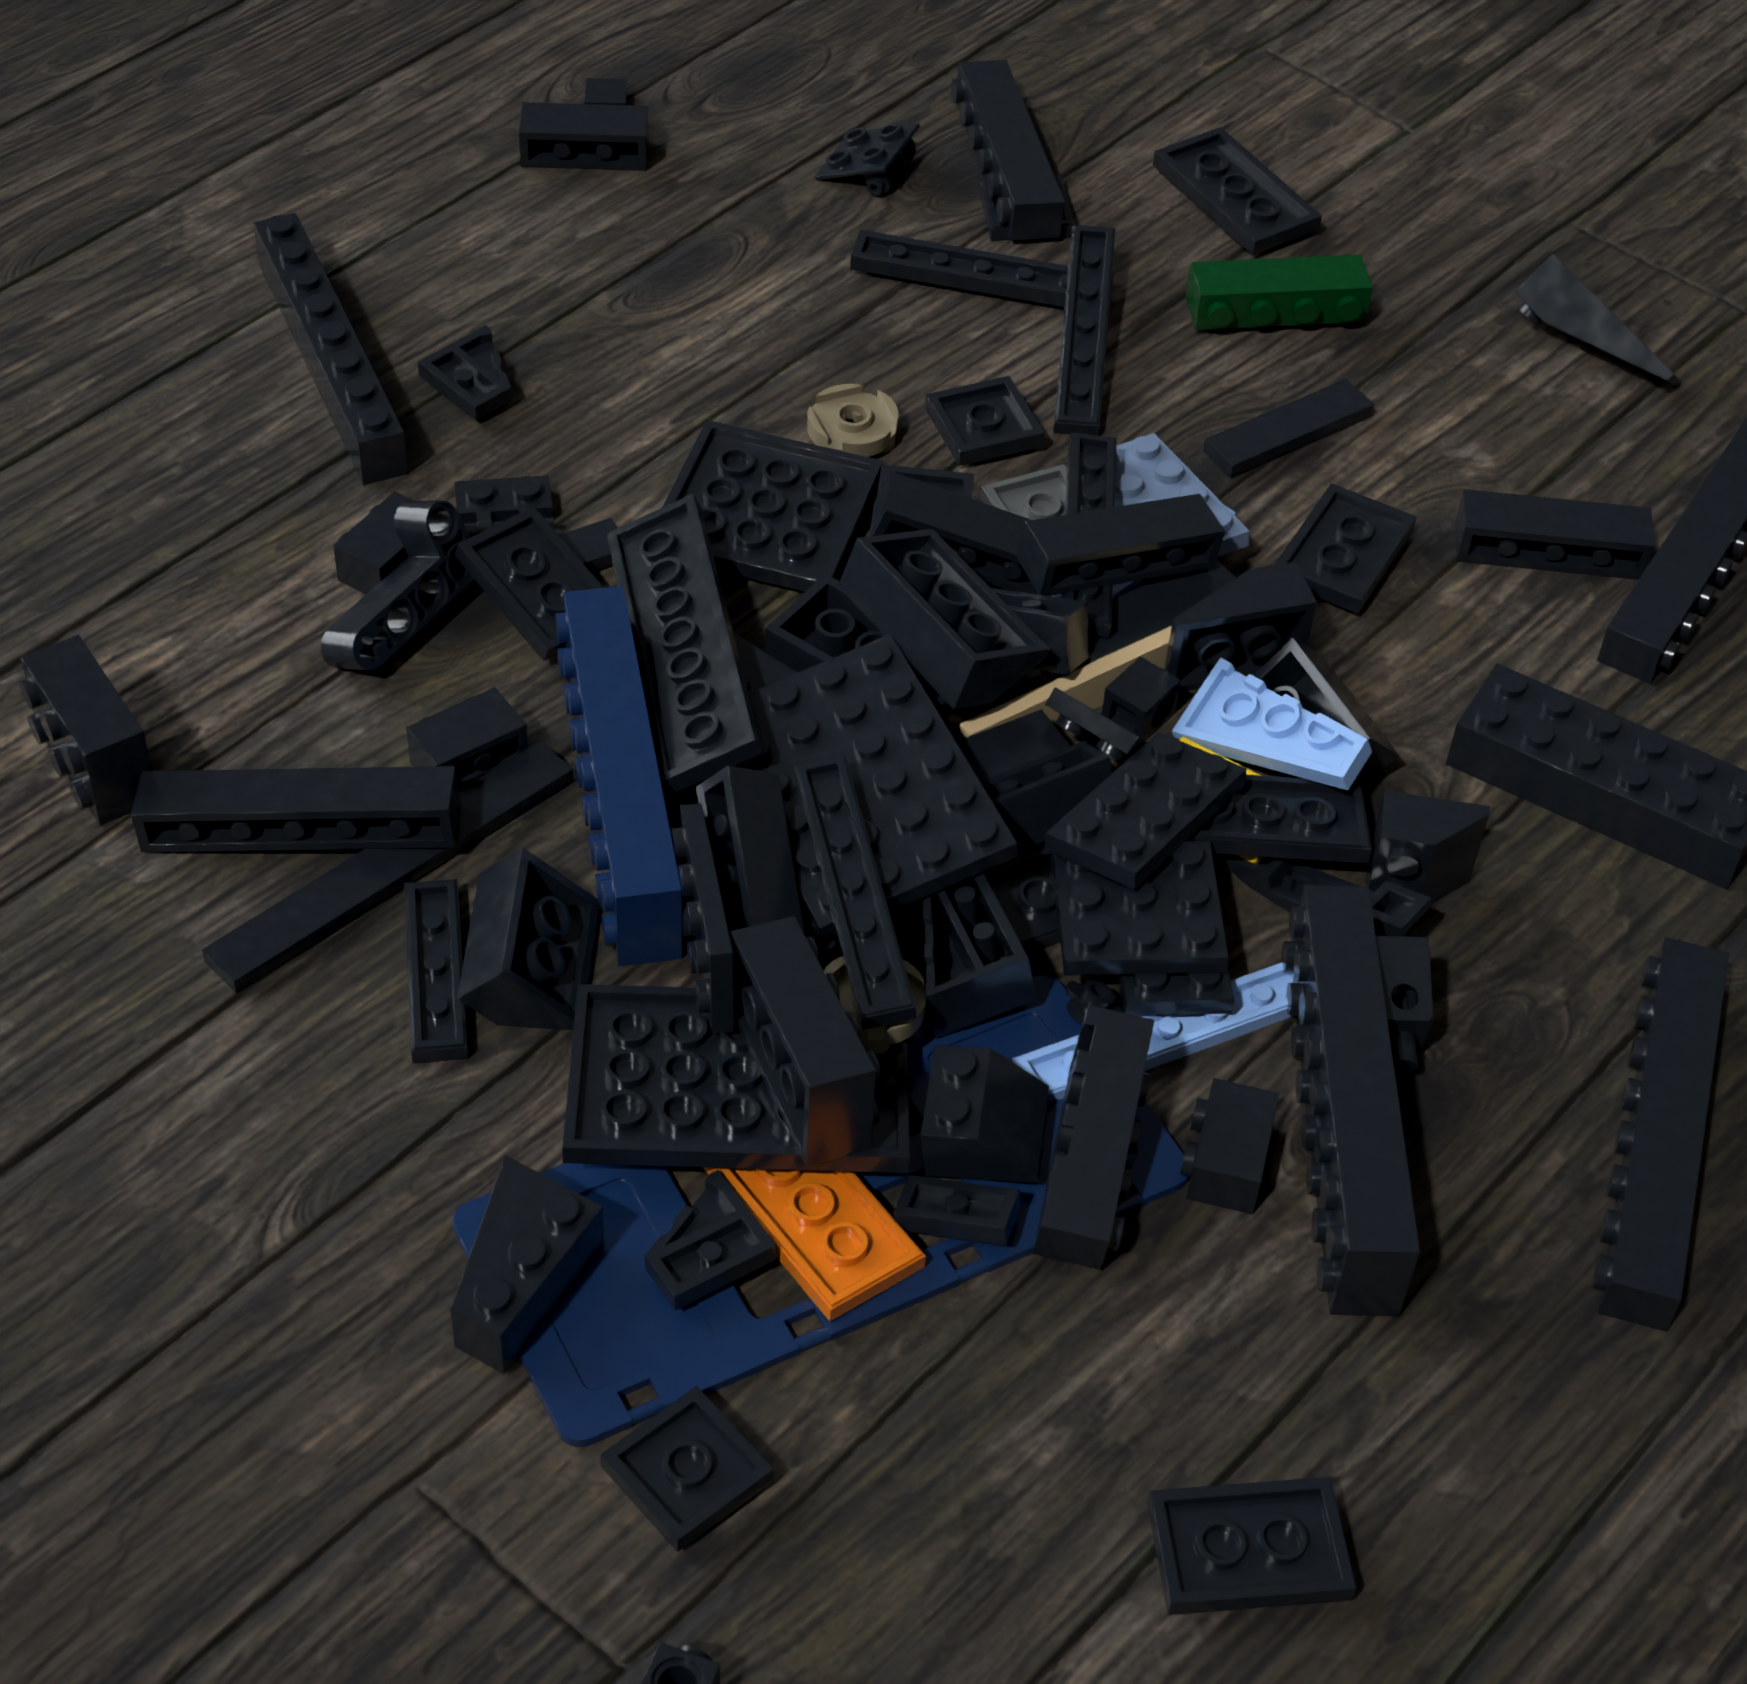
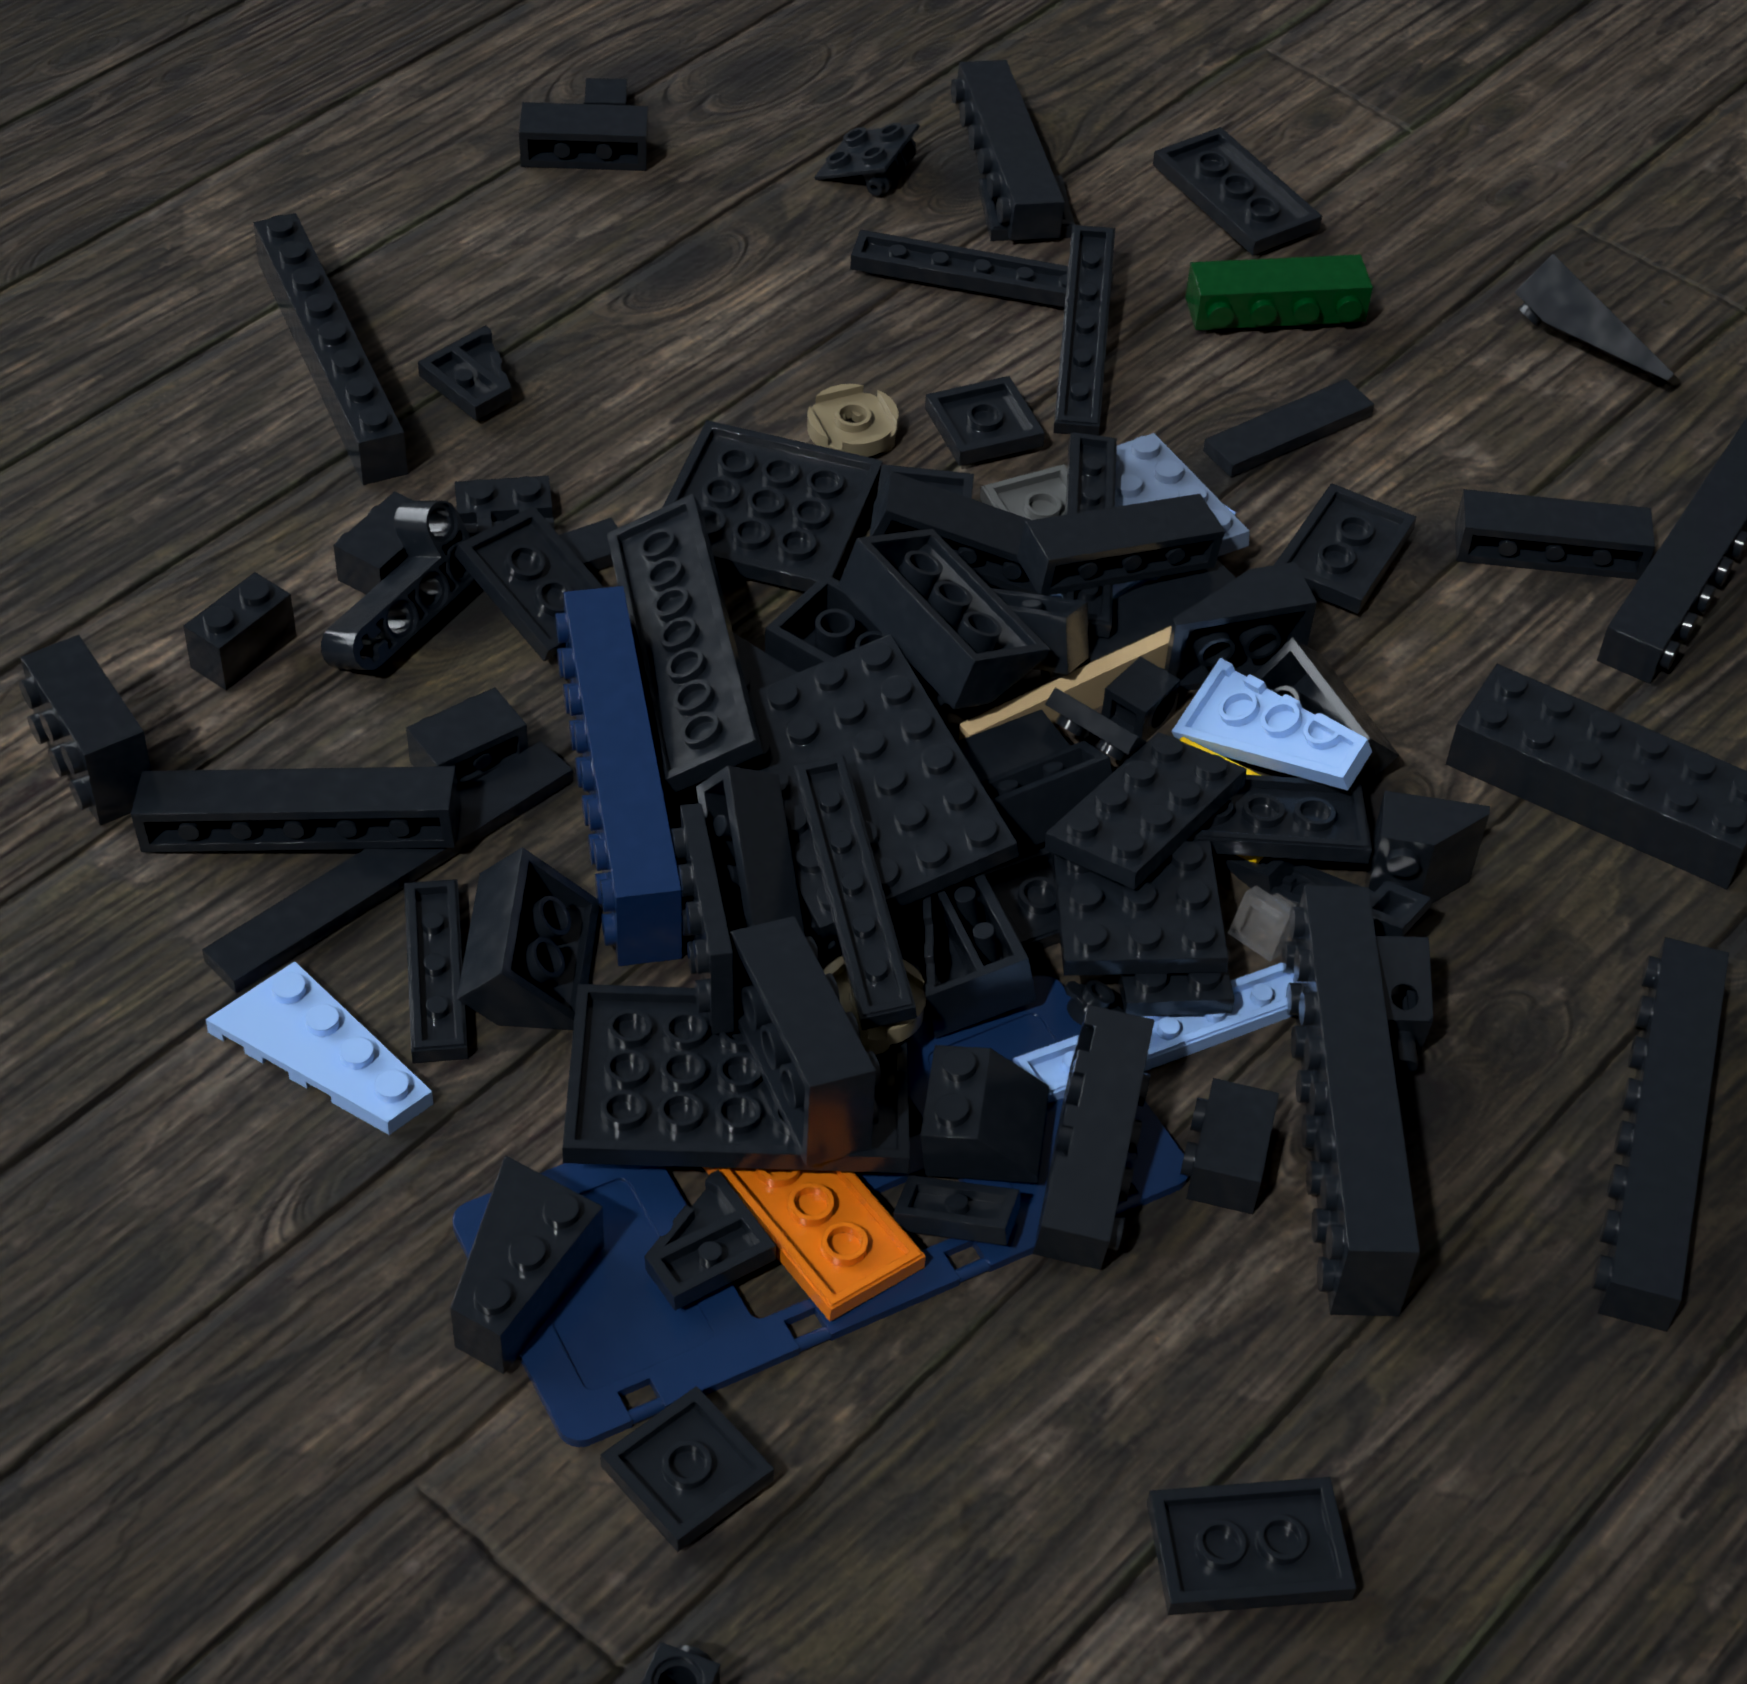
(240, 631): none -> black brick
(322, 1046): none -> light blue wing
(1262, 922): none -> clear tile

